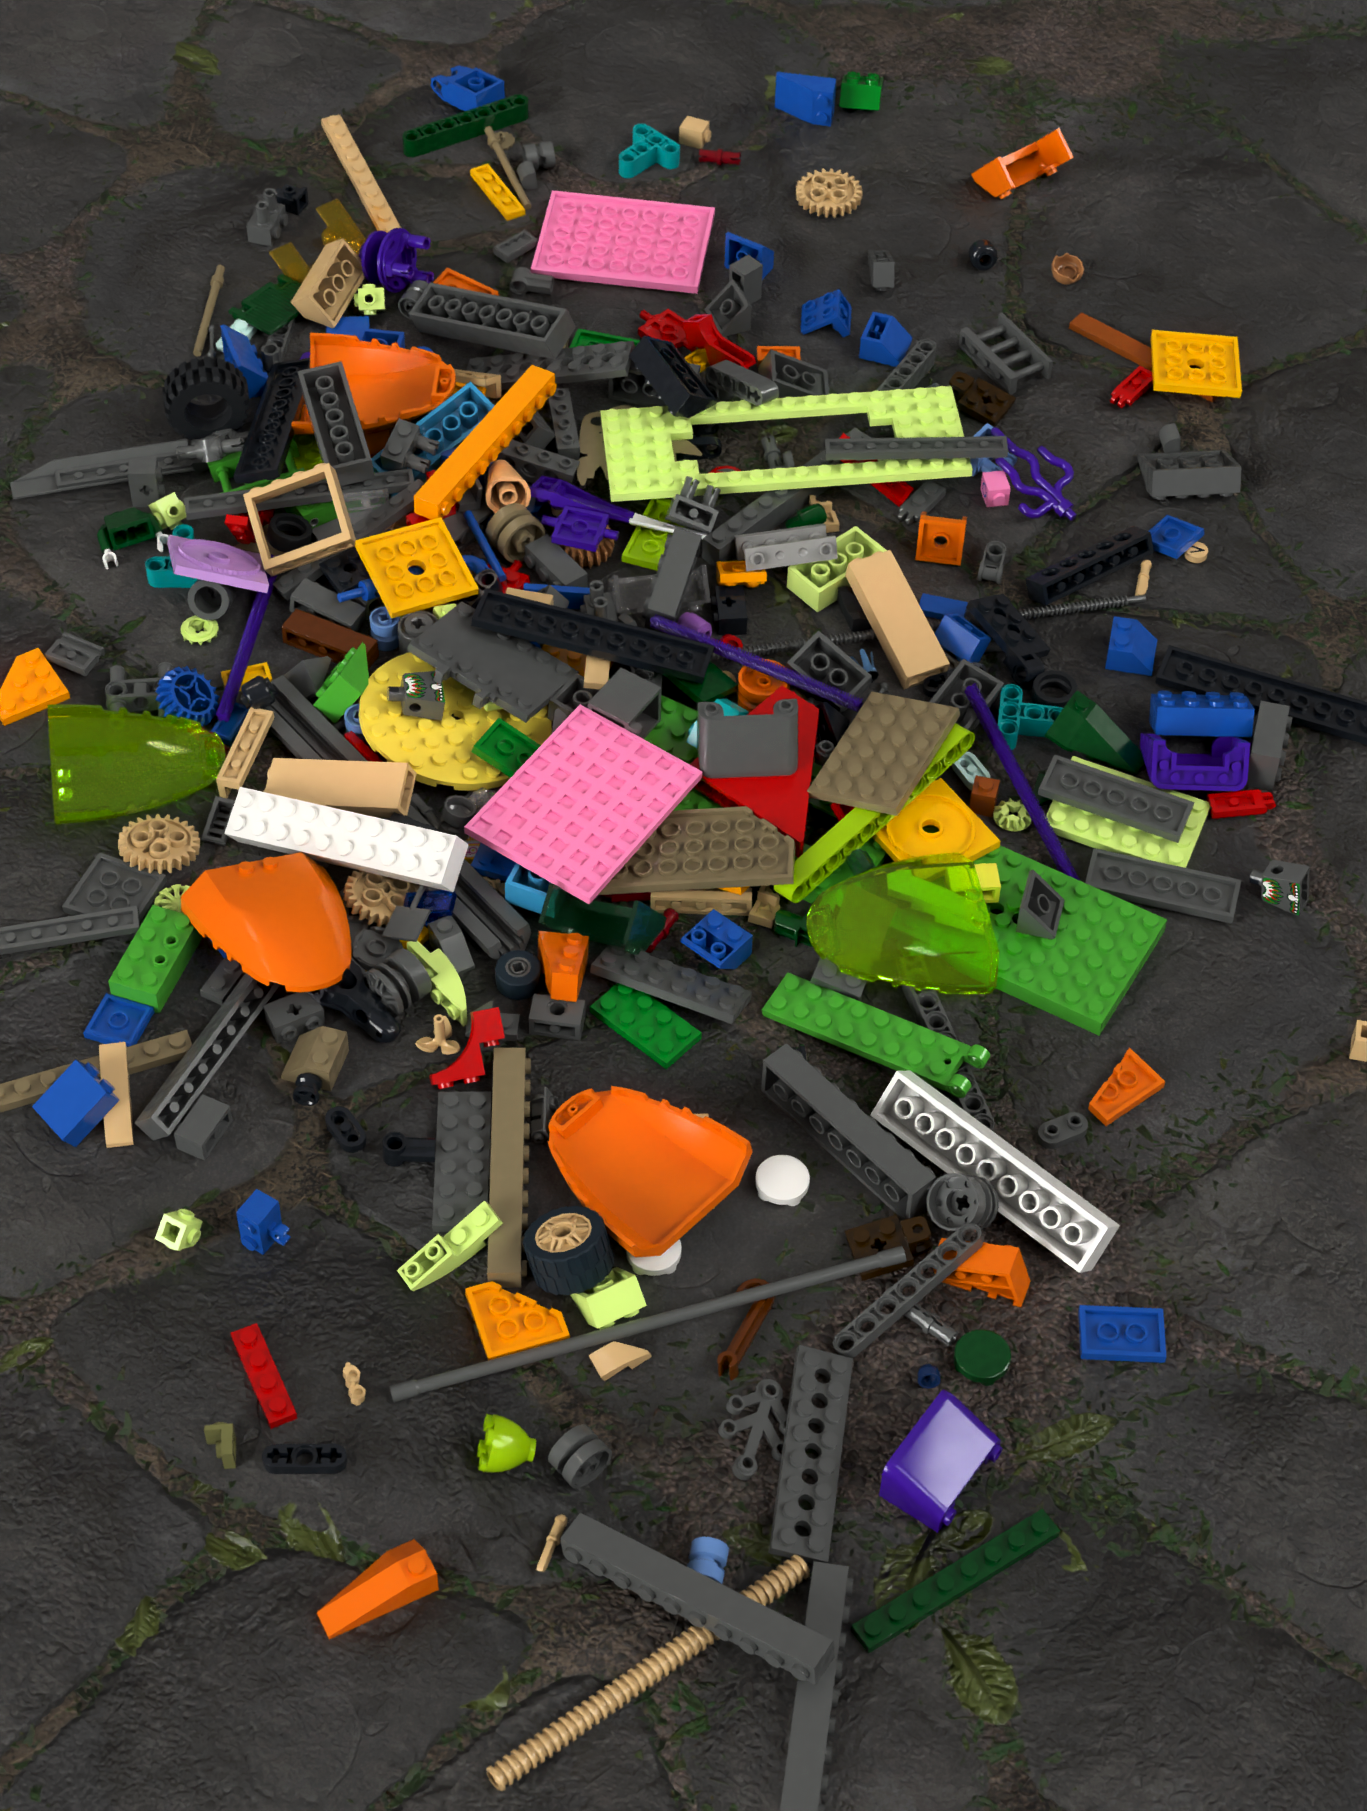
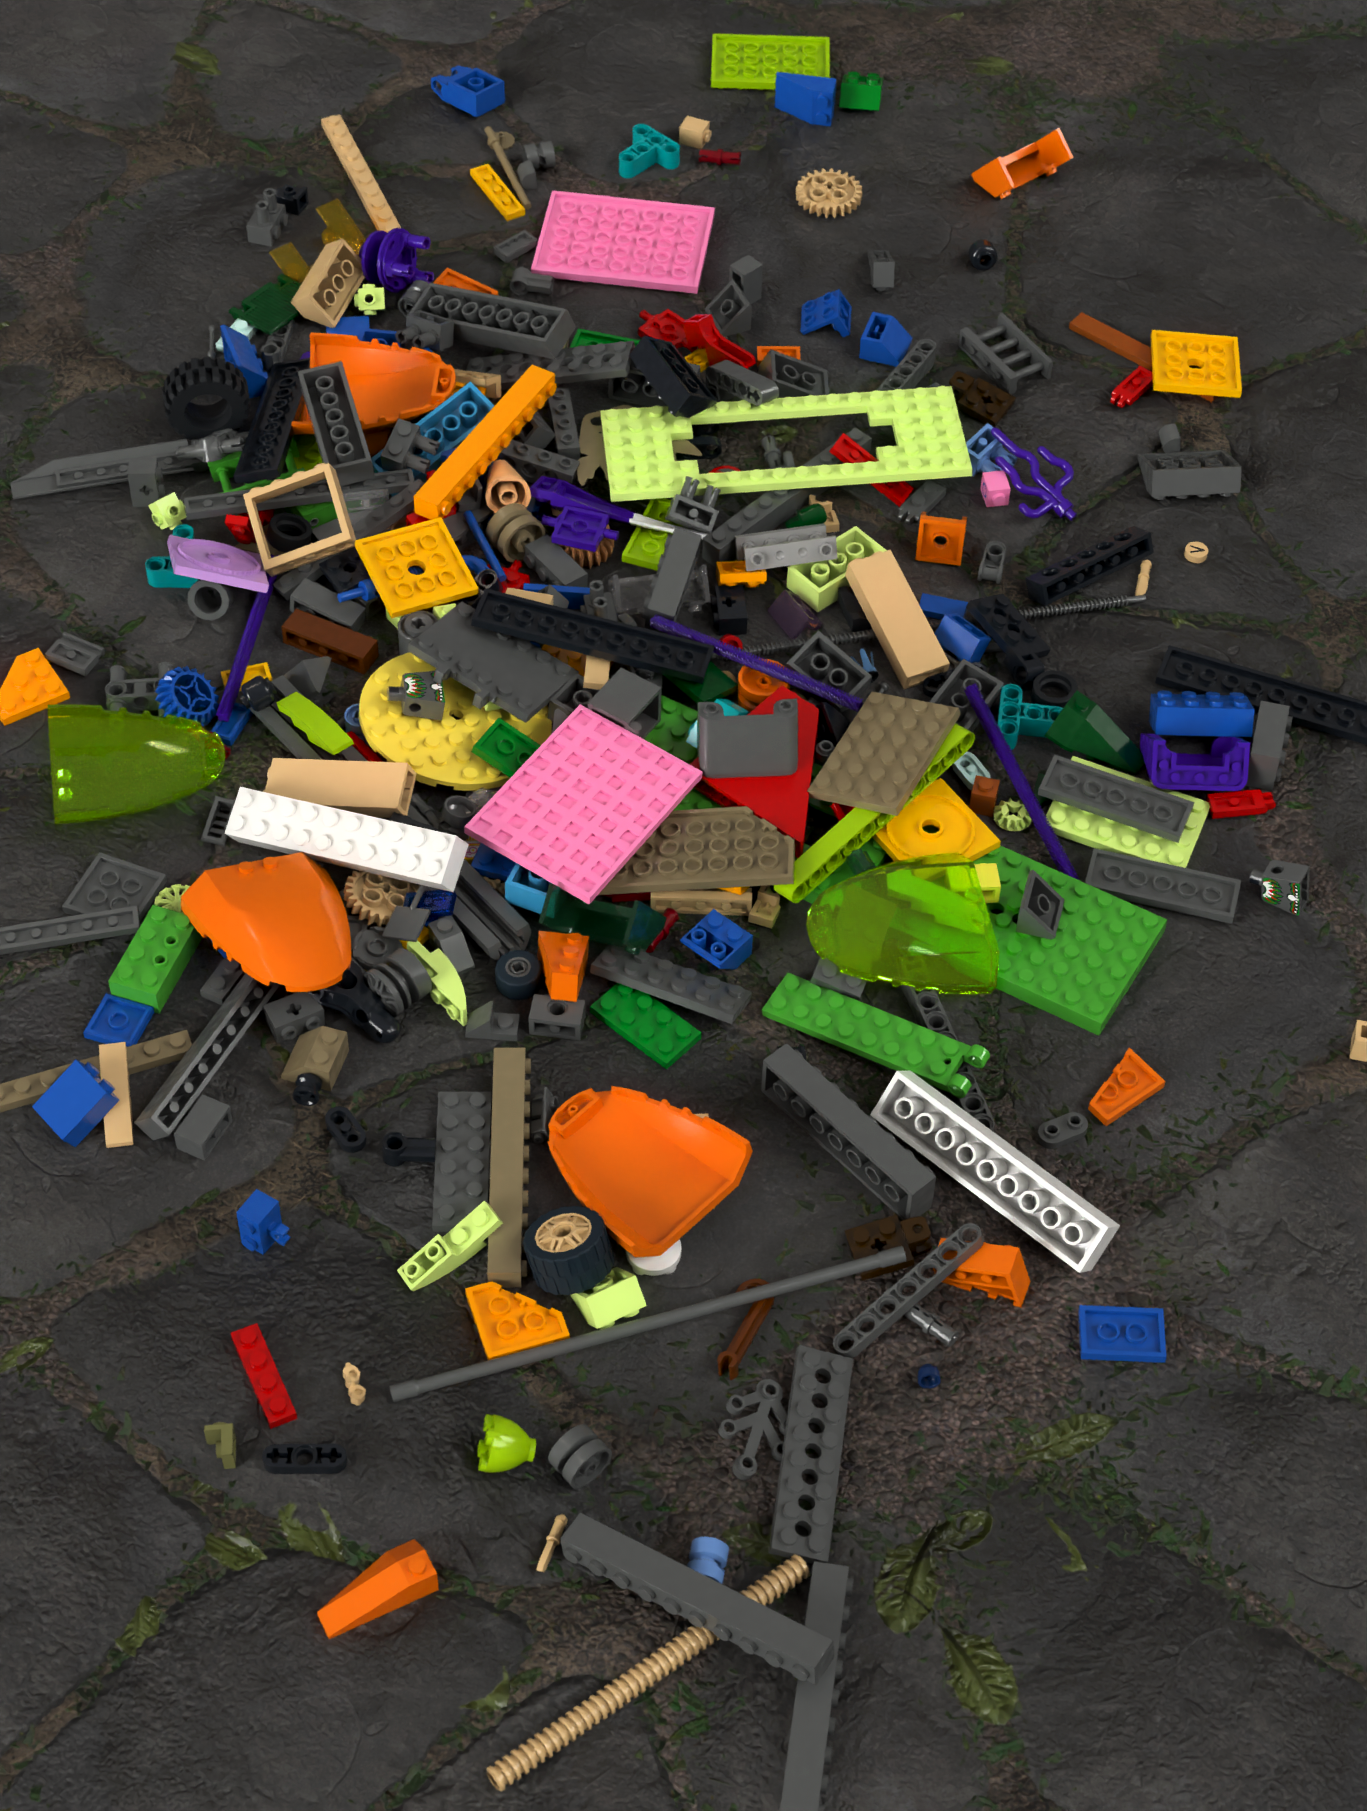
(126, 529): dark green torso -> none
(159, 843): tan gear -> none
(179, 1229): yellowish green brick -> none
(194, 624): yellowish green gear -> none
(216, 283): dark tan bar -> none
(244, 750): tan fence -> none
(315, 722): none -> lime slope
(344, 684): bright green slope -> none
(384, 629): medium blue wheel -> none
(427, 331): none -> dark grey brick
(442, 1031): tan plant -> none
(465, 125): dark green beam -> none
(485, 1029): red arch -> none
(616, 1357): tan slope -> none
(696, 623): medium lavender brick -> none
(739, 247): blue slope -> none
(754, 60): none -> lime plate
(782, 1180): white tile -> none
(792, 927): dark green arm -> none
(793, 614): none -> clear purple panel
(916, 448): dark grey plate -> none
(938, 1461): windscreen -> none
(949, 1199): dark grey wheel -> none
(955, 1581): dark green plate -> none
(982, 1356): dark green tile -> none
(1067, 269): medium nougat hair -> none
(1131, 647): blue slope -> none
(1174, 536): blue plate -> none

